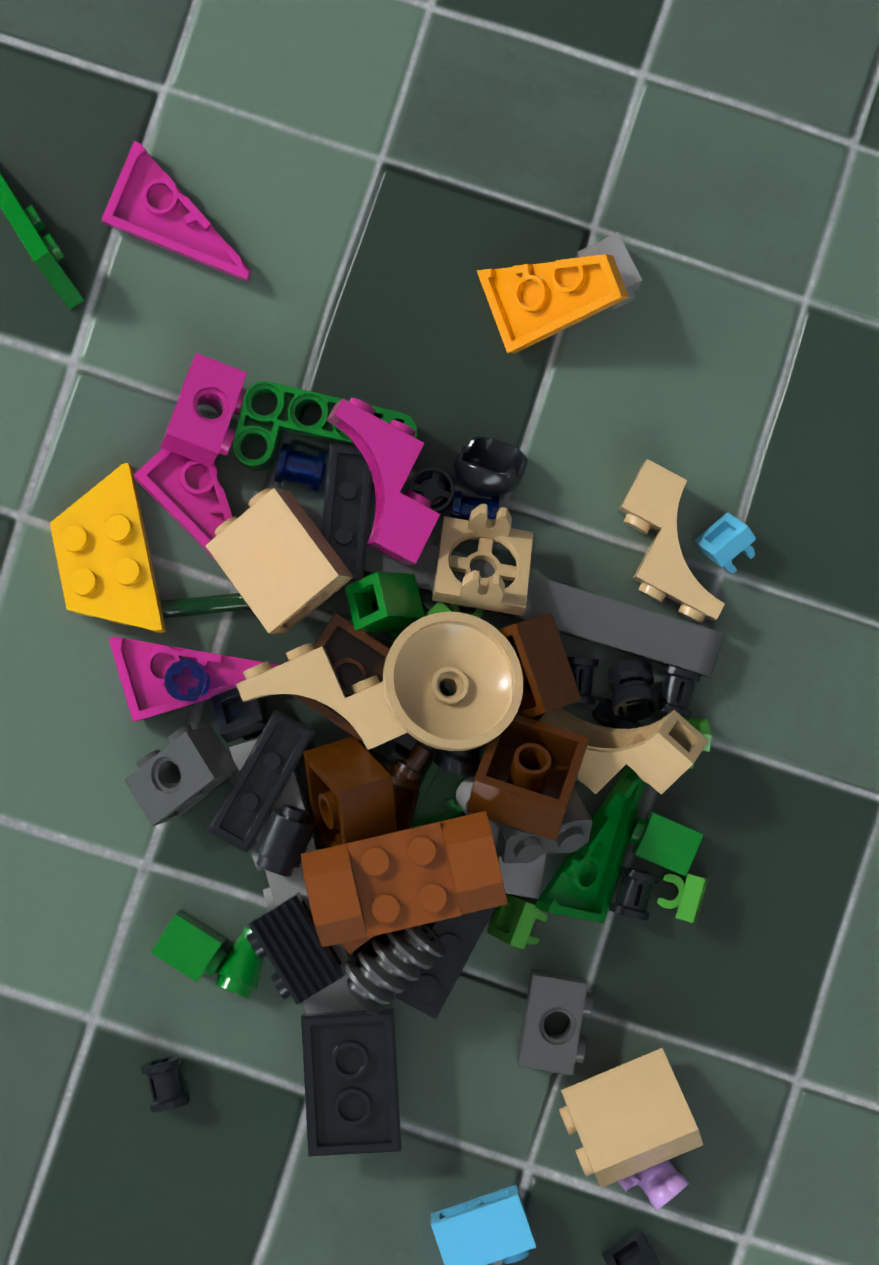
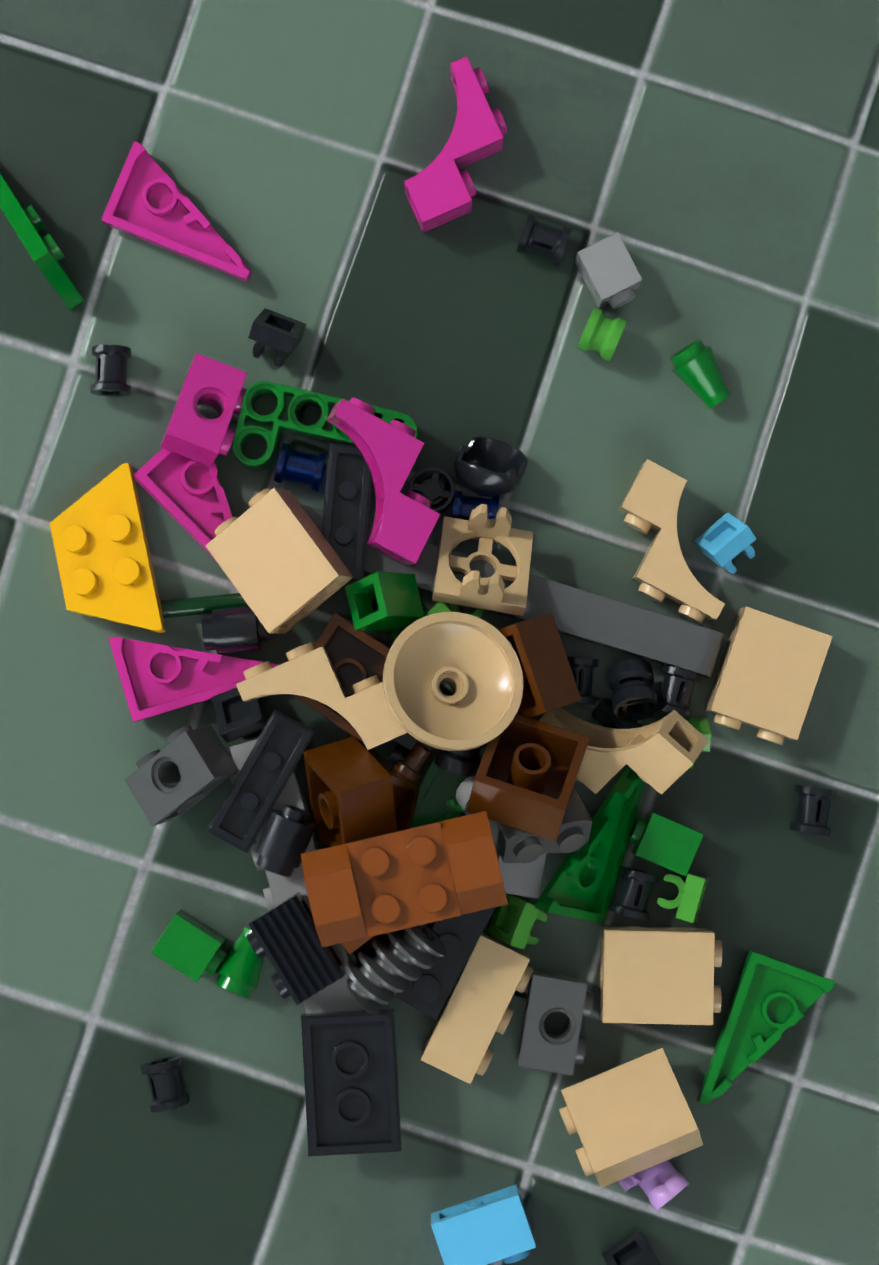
(111, 370): none -> black bush
(181, 668): clear blue bush -> none
(232, 630): none -> black brick
(277, 332): none -> black tile
(440, 190): none -> dark pink arch
(477, 1009): none -> tan brick
(544, 240): none -> black bush
(549, 297): light orange wing -> none
(602, 334): none -> bright green wheel
(659, 975): none -> tan brick
(700, 372): none -> green cone
(764, 1005): none -> green wing
(768, 675): none -> tan brick
(812, 810): none -> black bush

